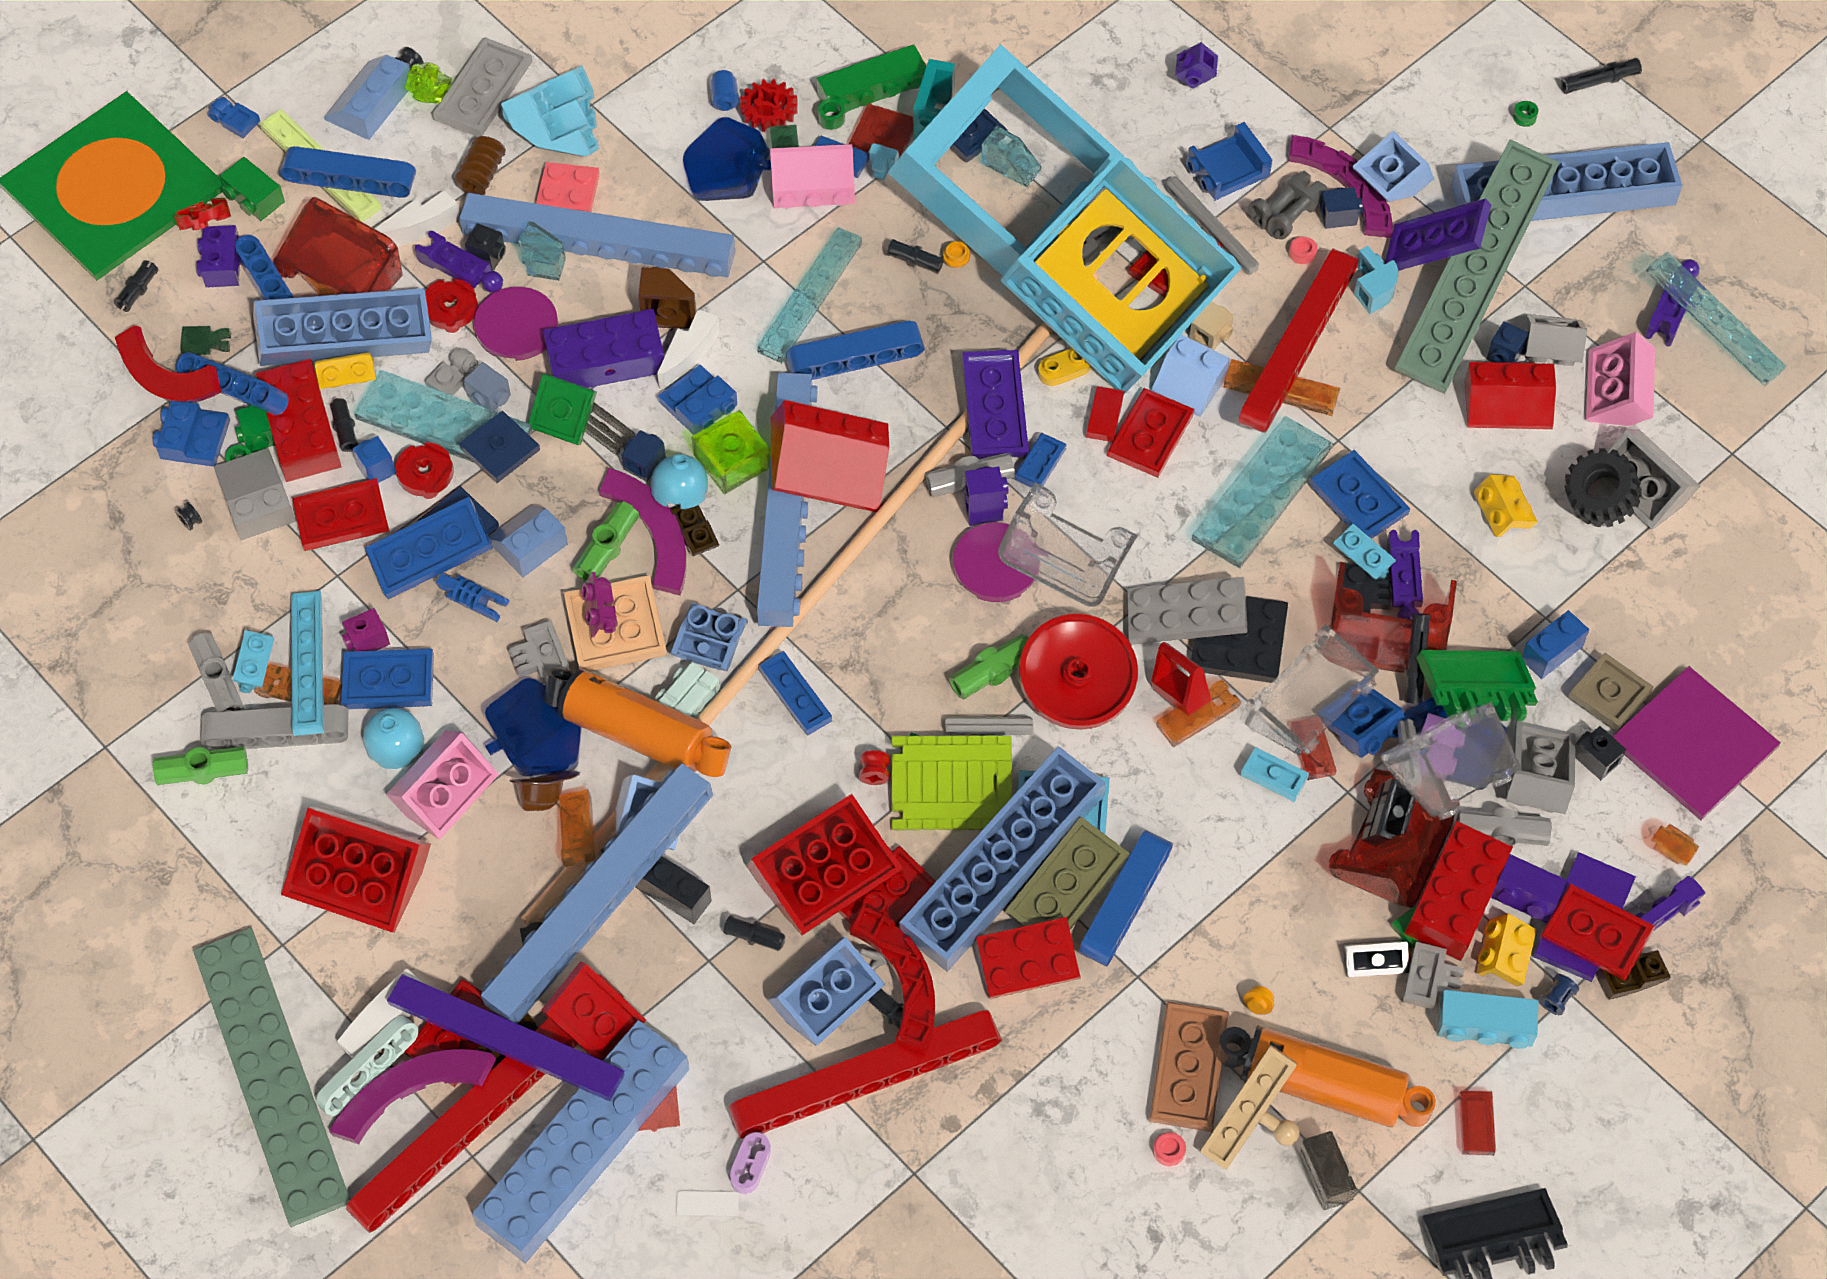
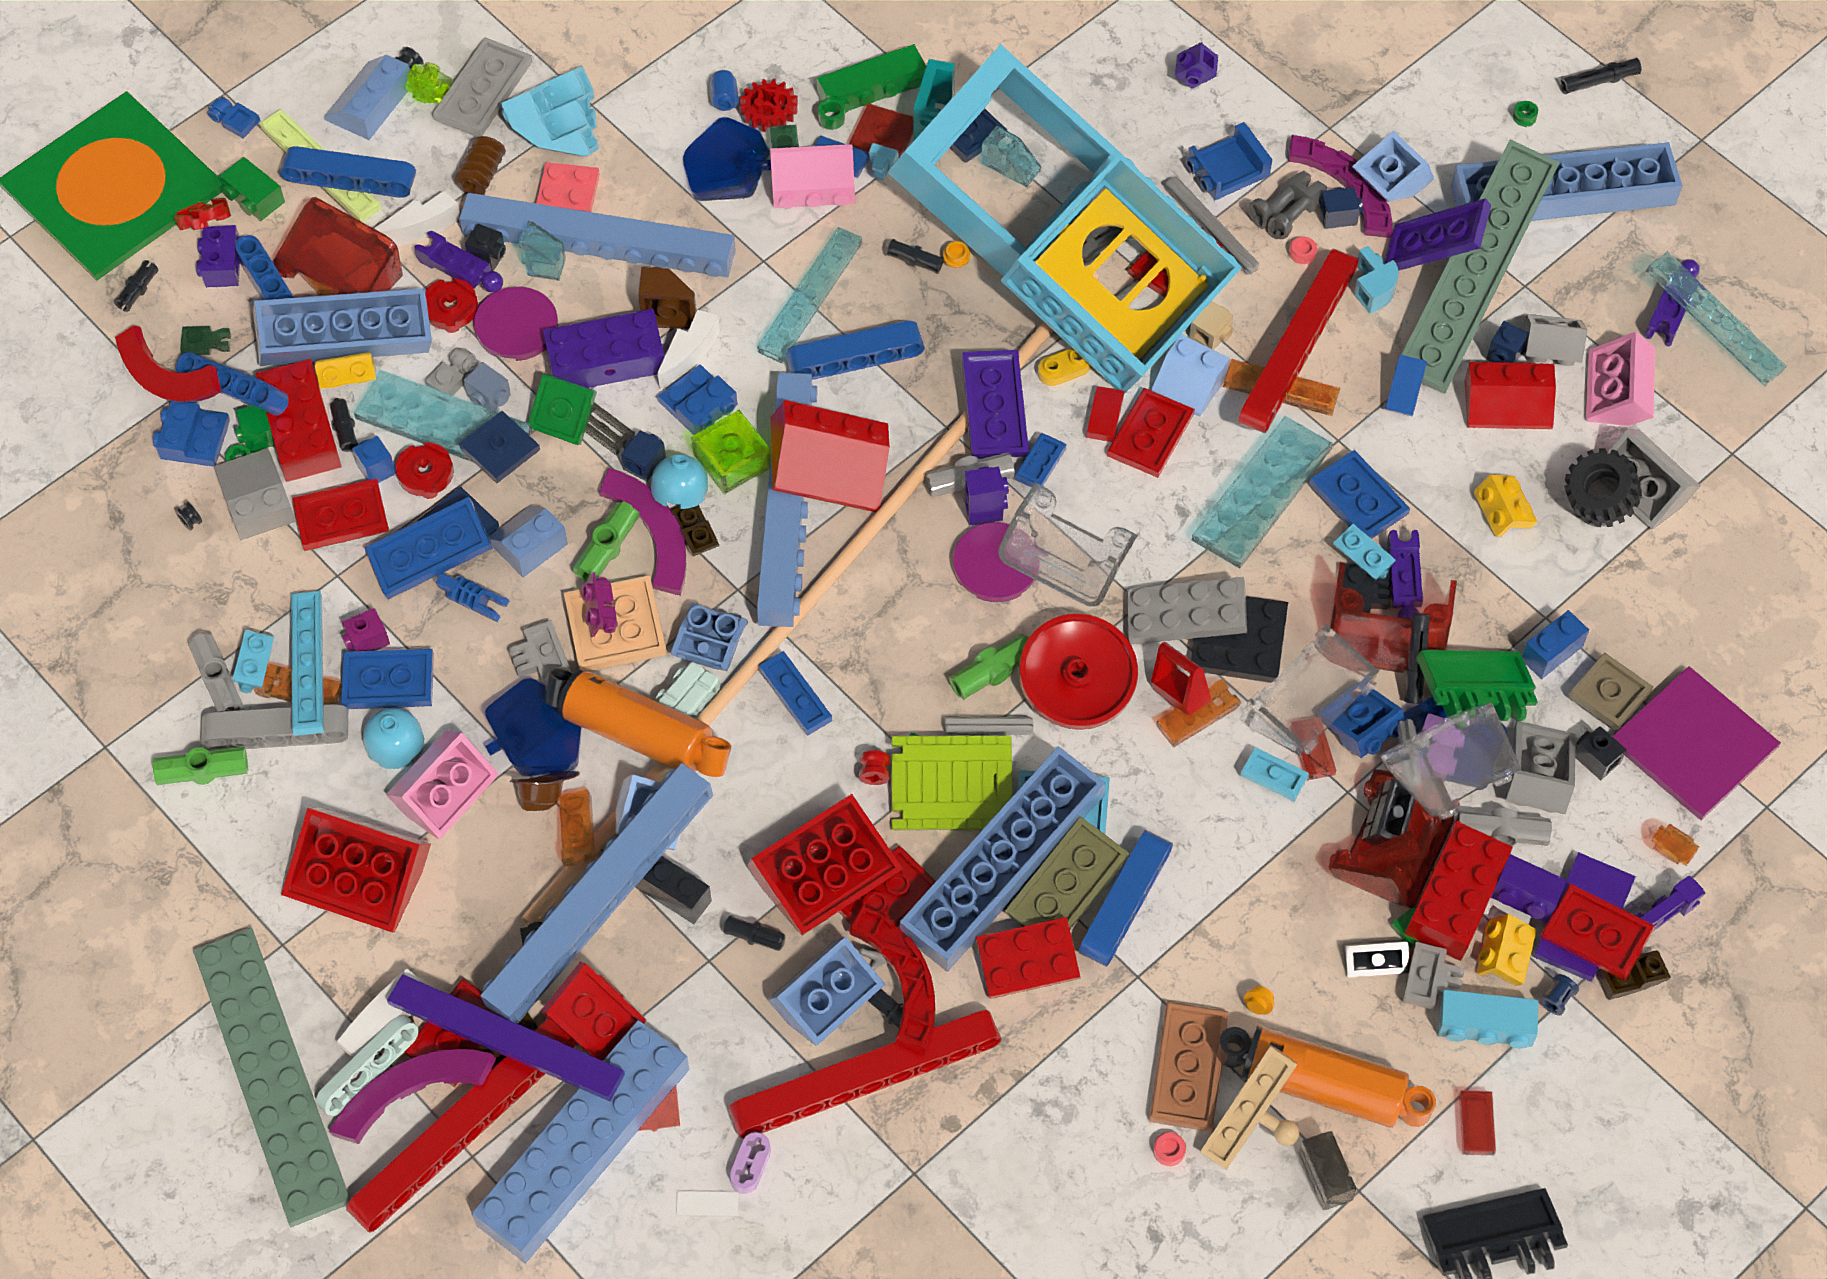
(1406, 385): none -> blue tile

